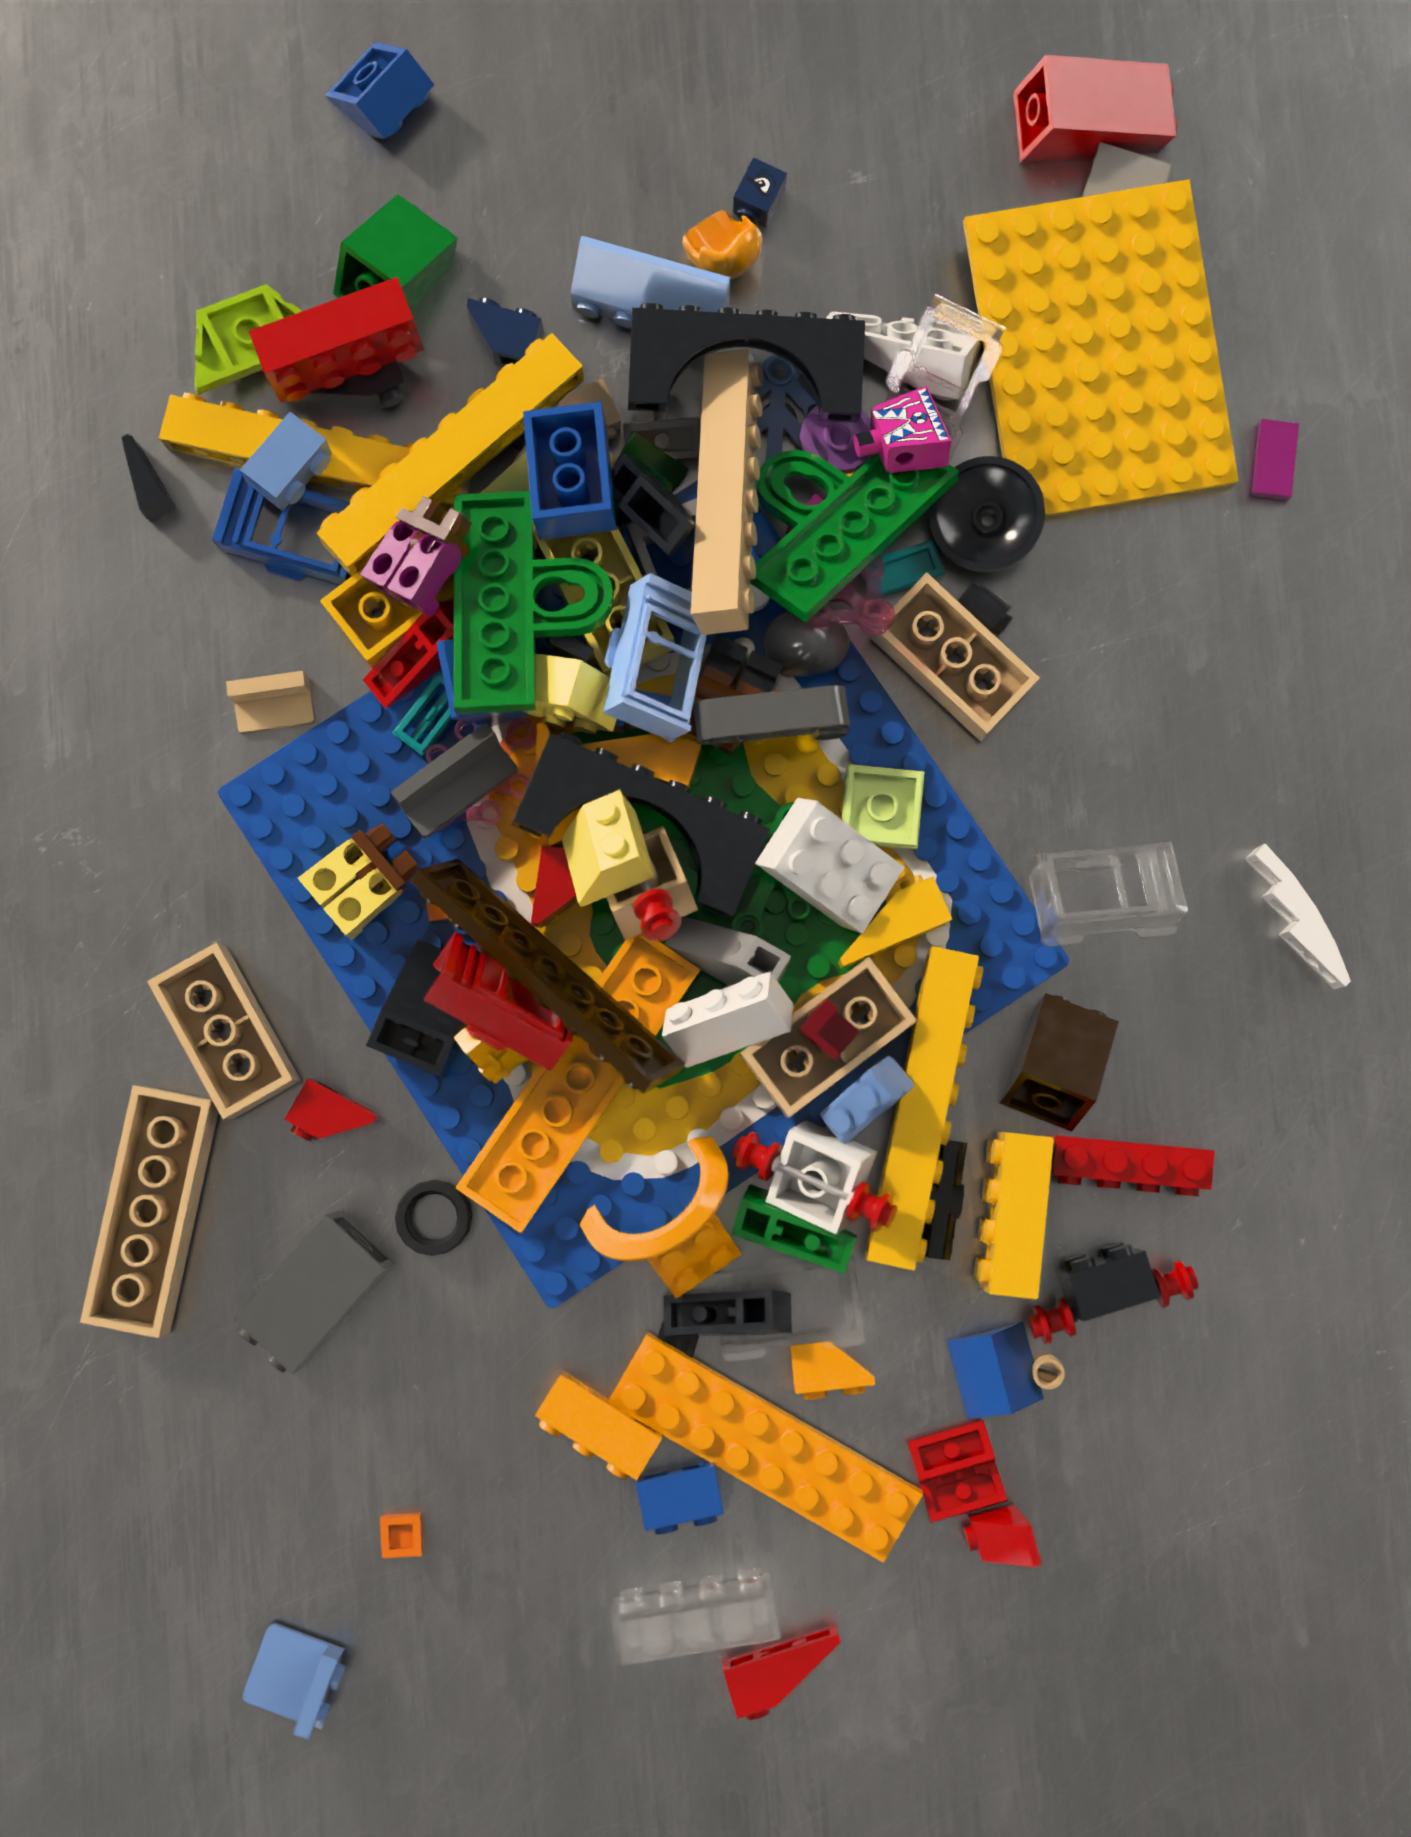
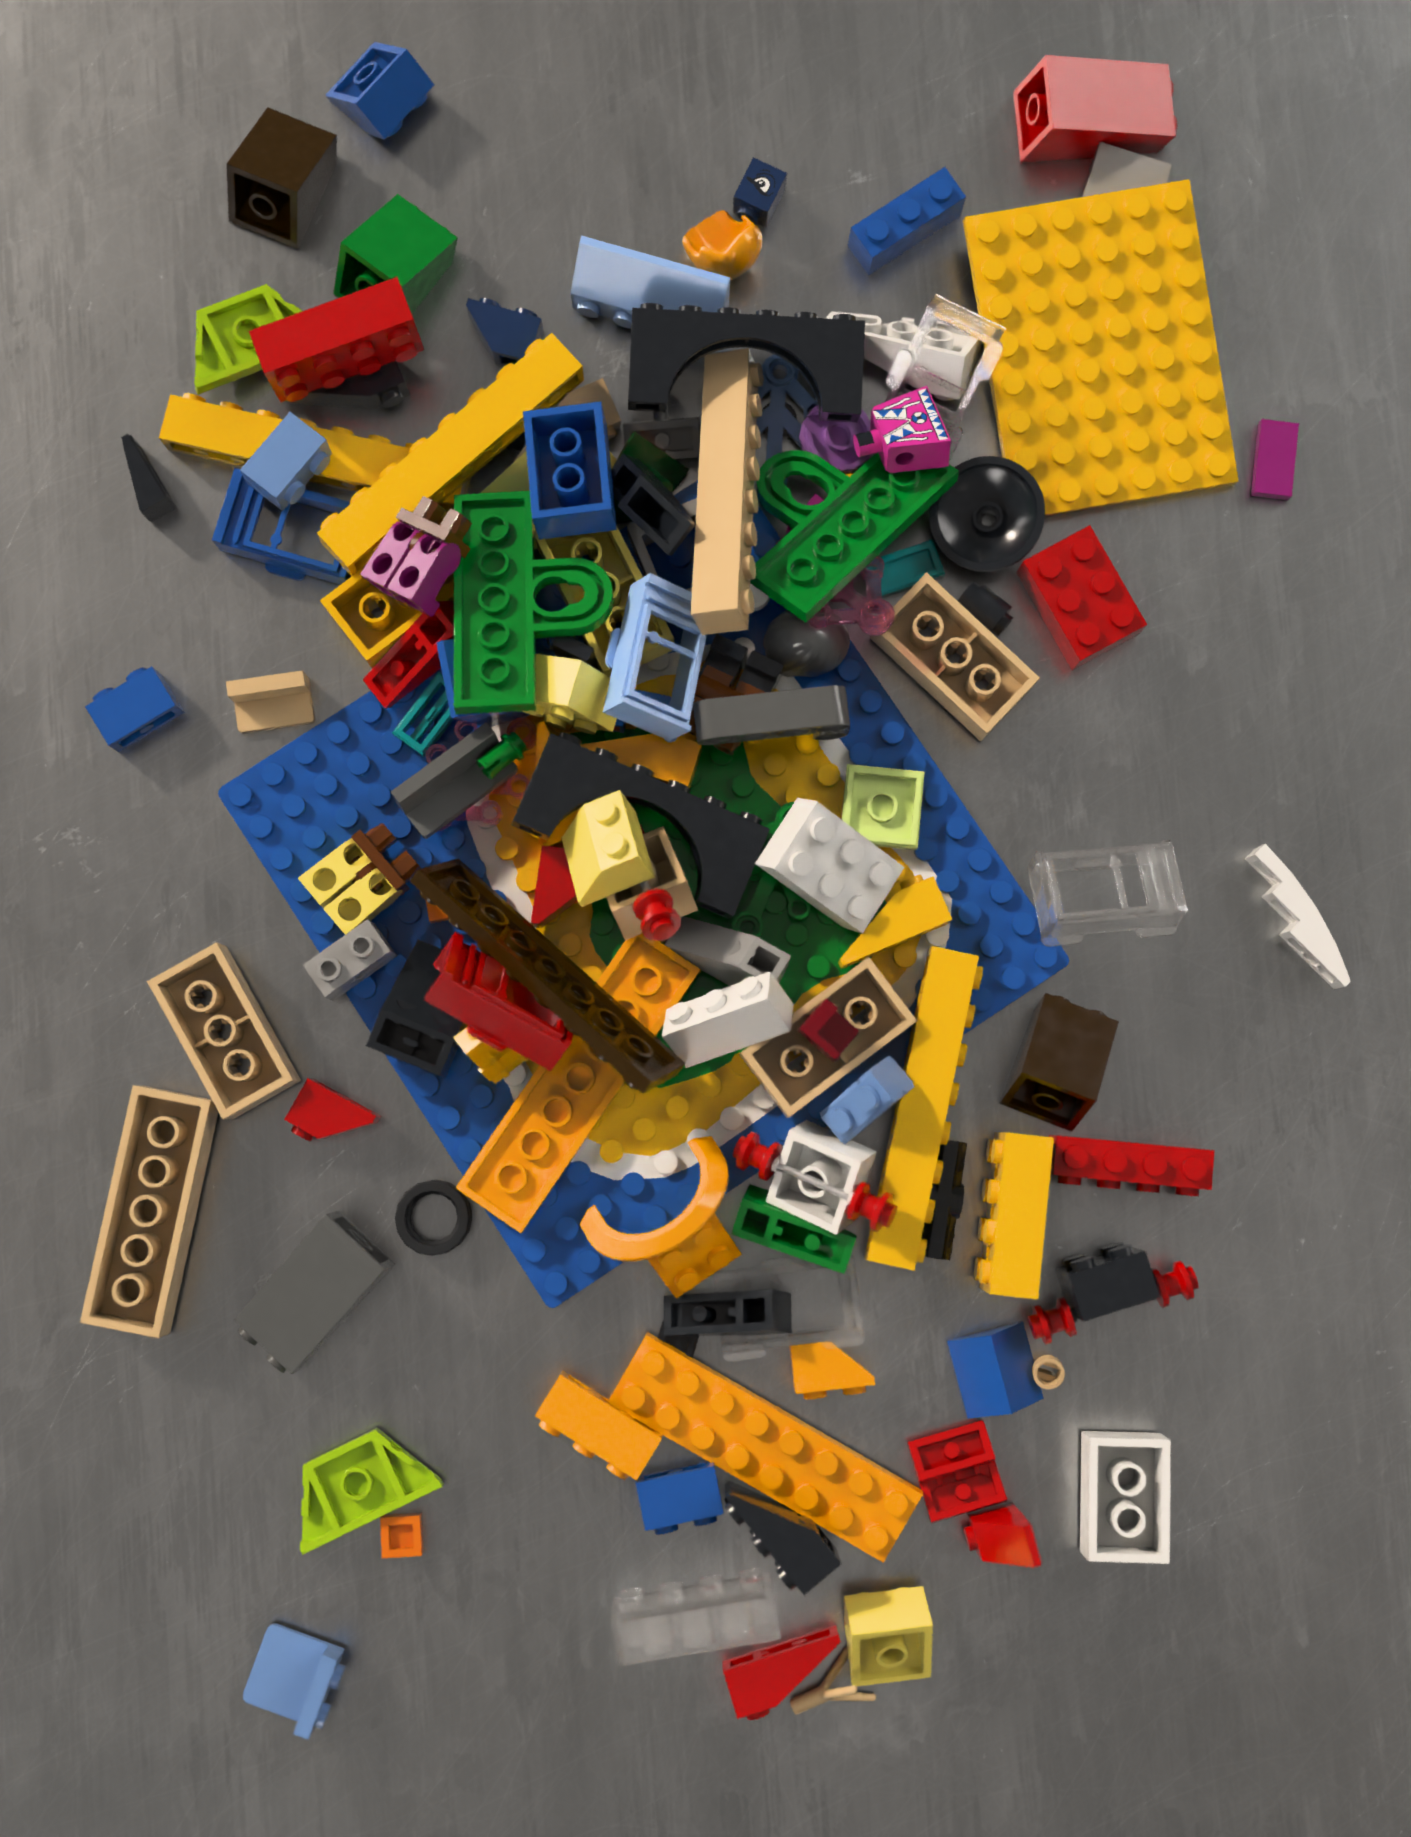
(134, 708): none -> blue brick
(280, 176): none -> dark brown slope
(349, 960): none -> light grey brick
(358, 1486): none -> lime wing
(501, 755): none -> green pin
(795, 1541): none -> black slope
(823, 1693): none -> tan plant
(888, 1636): none -> light yellow slope
(906, 221): none -> blue brick
(1081, 597): none -> red brick
(1125, 1497): none -> white brick

